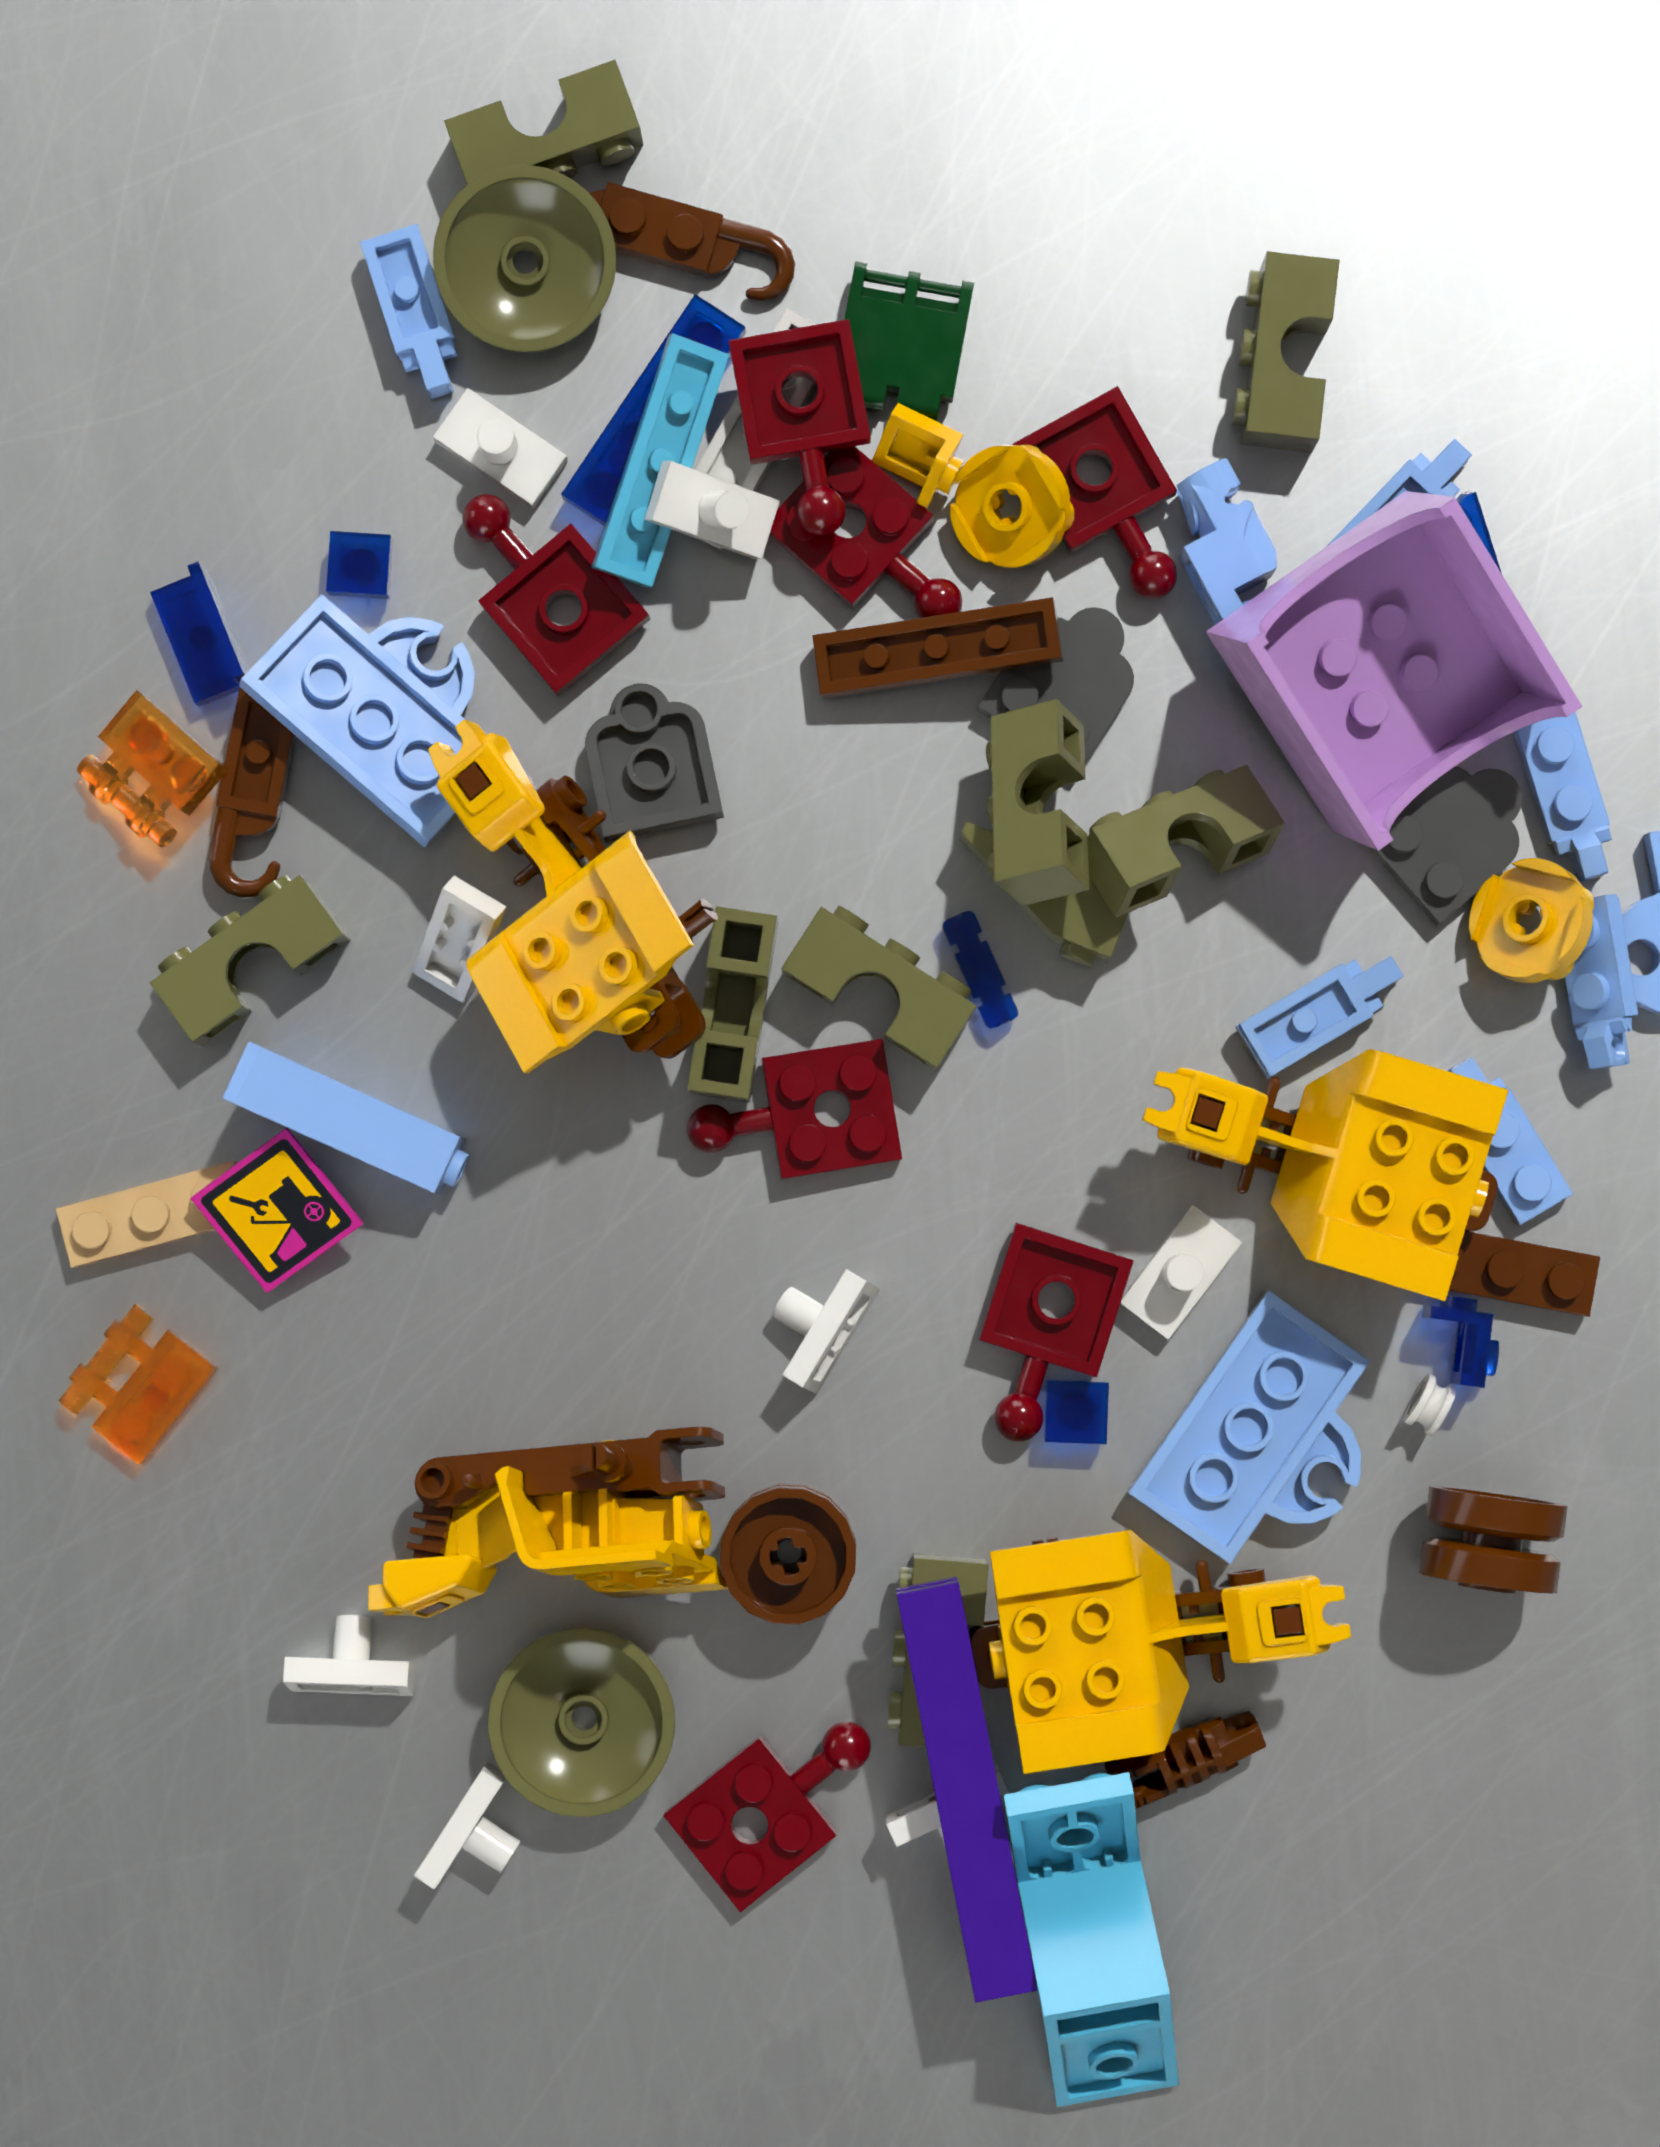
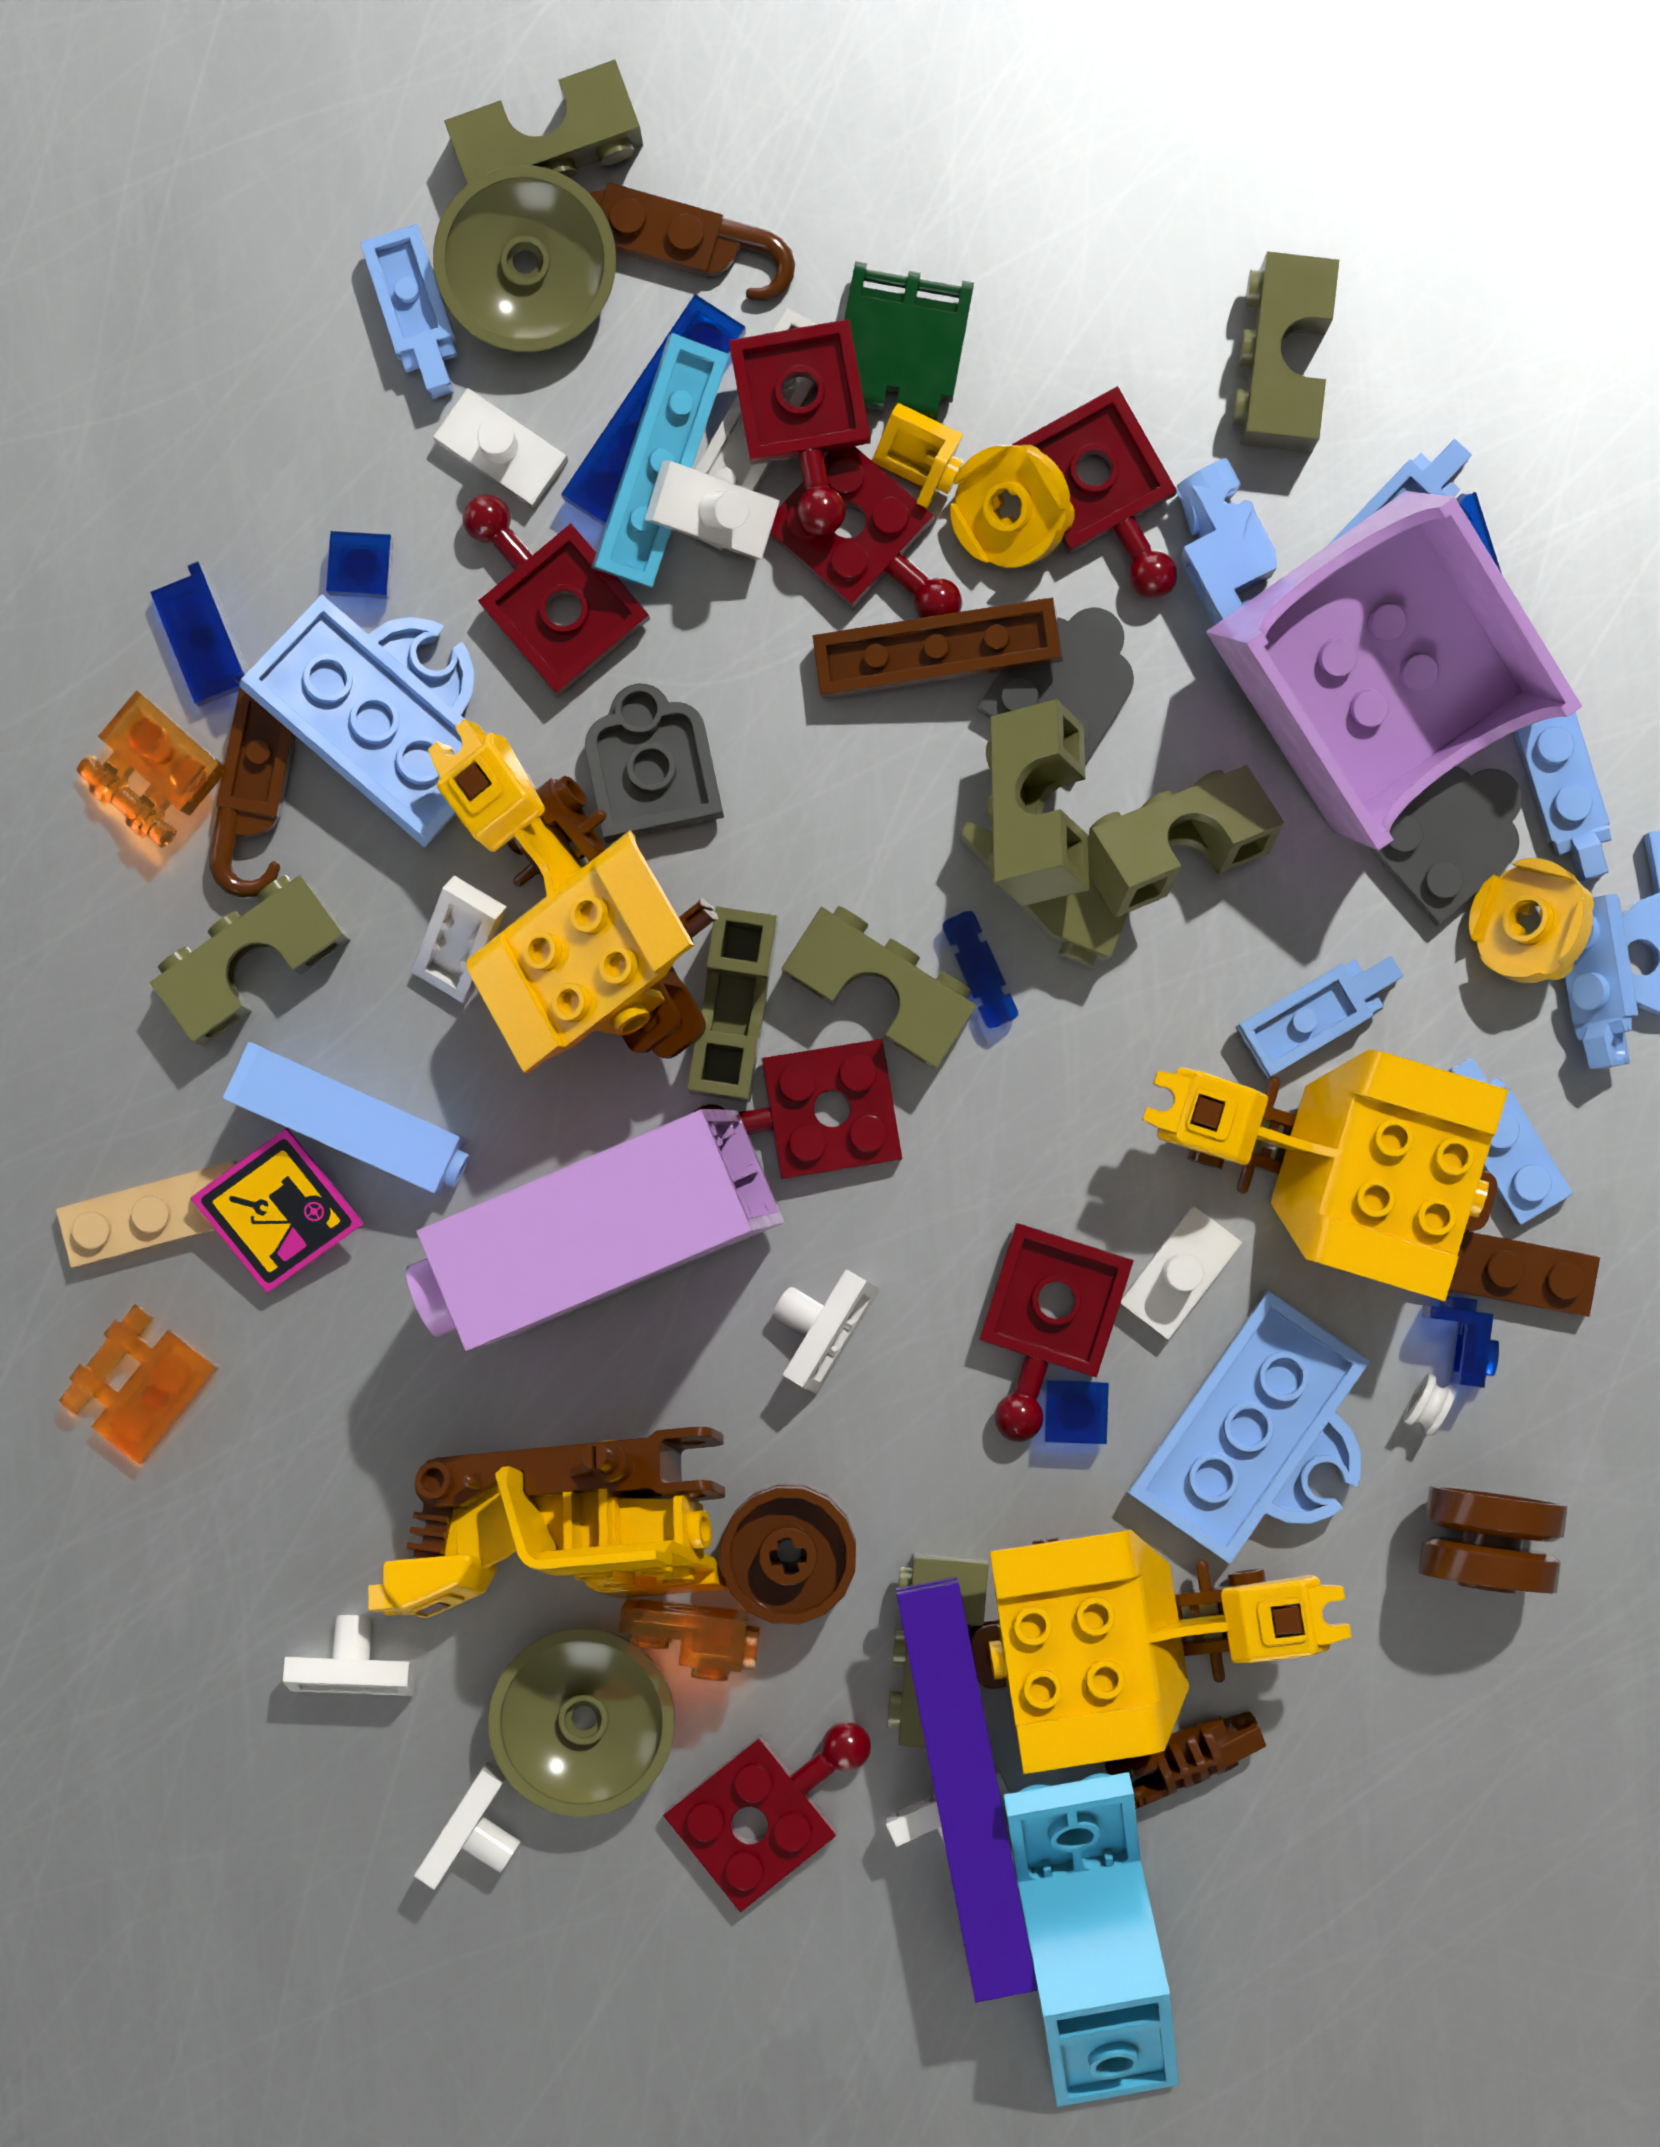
(592, 1229): none -> lavender brick
(710, 1636): none -> clear orange plate

